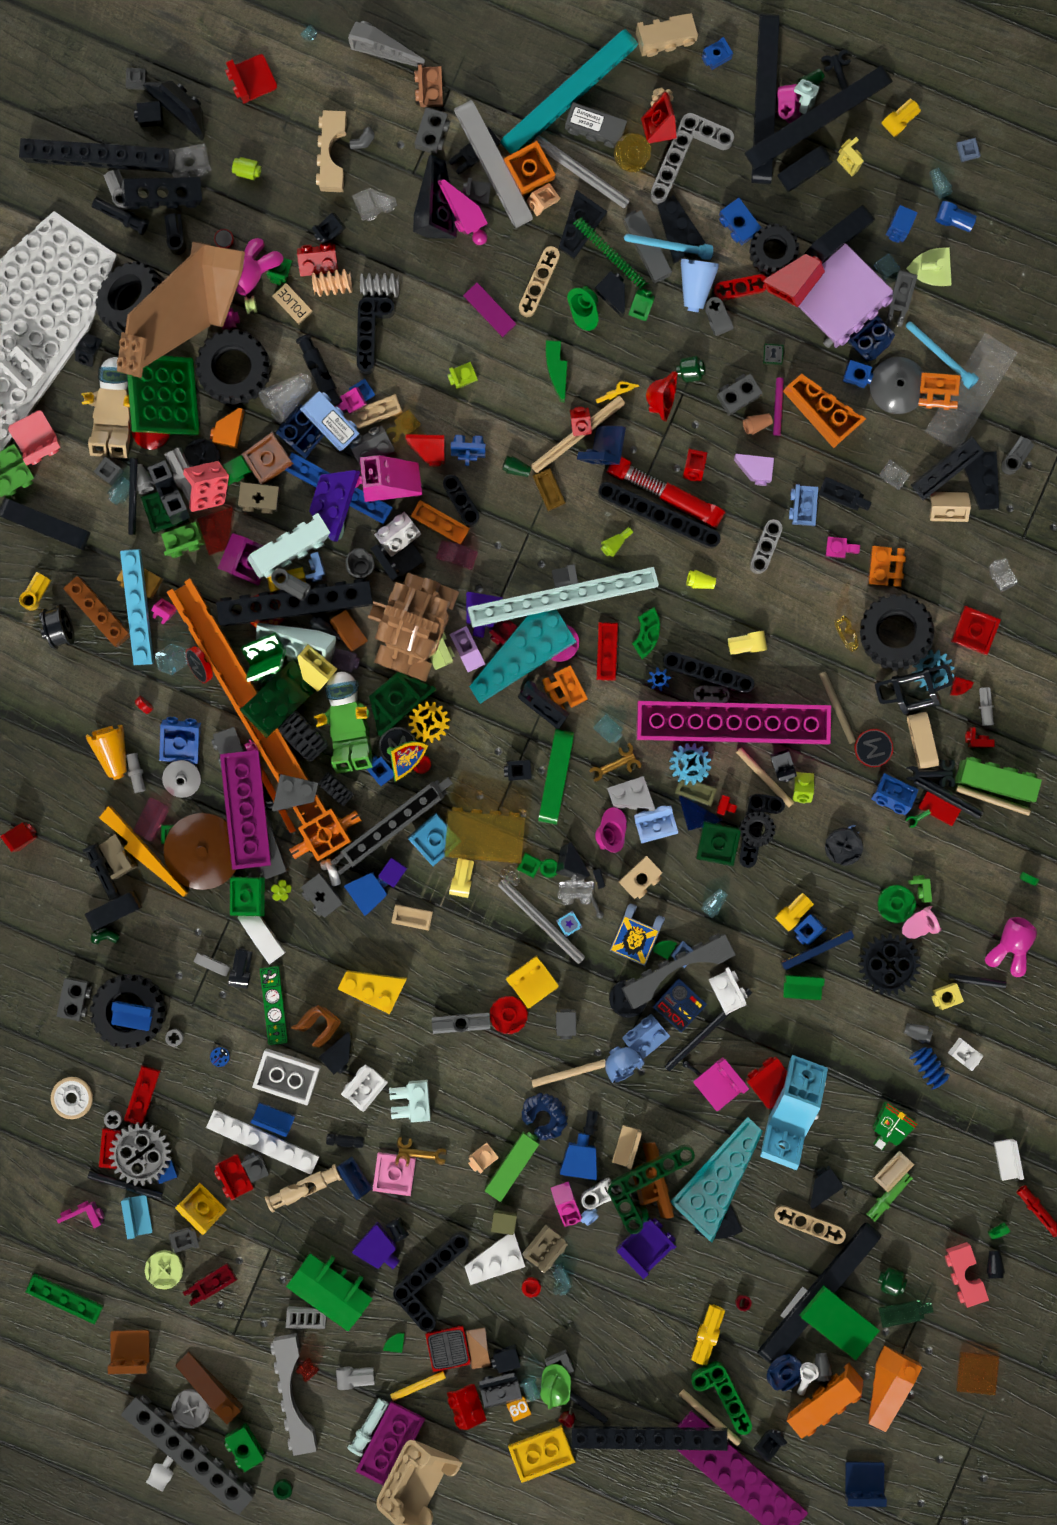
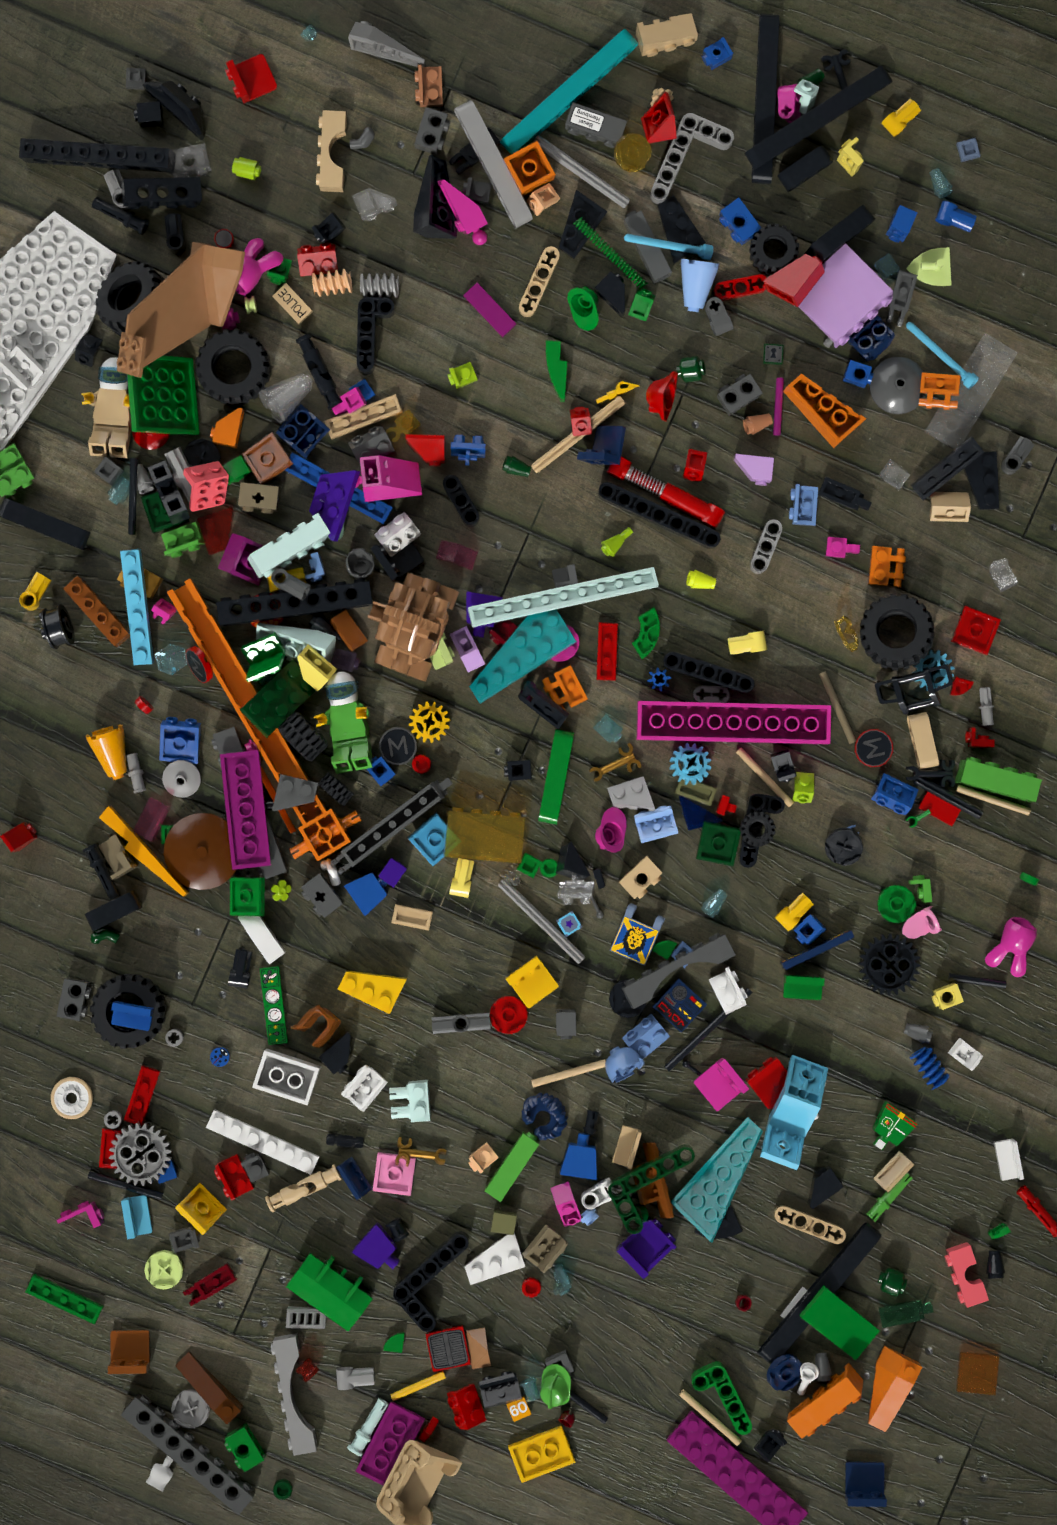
(34, 437): coral bracket -> none
(211, 964): light grey beam -> none
(273, 1119): blue panel -> none
(330, 420): light blue brick -> none
(396, 700): dark green wing -> none
(406, 757): shield -> none
(428, 1430): none -> red tile
(440, 522): orange plate -> none
(506, 1359): black brick -> none
(548, 489): pearl gold tile -> none
(650, 1438): black brick -> none
(708, 1334): yellow piece -> none

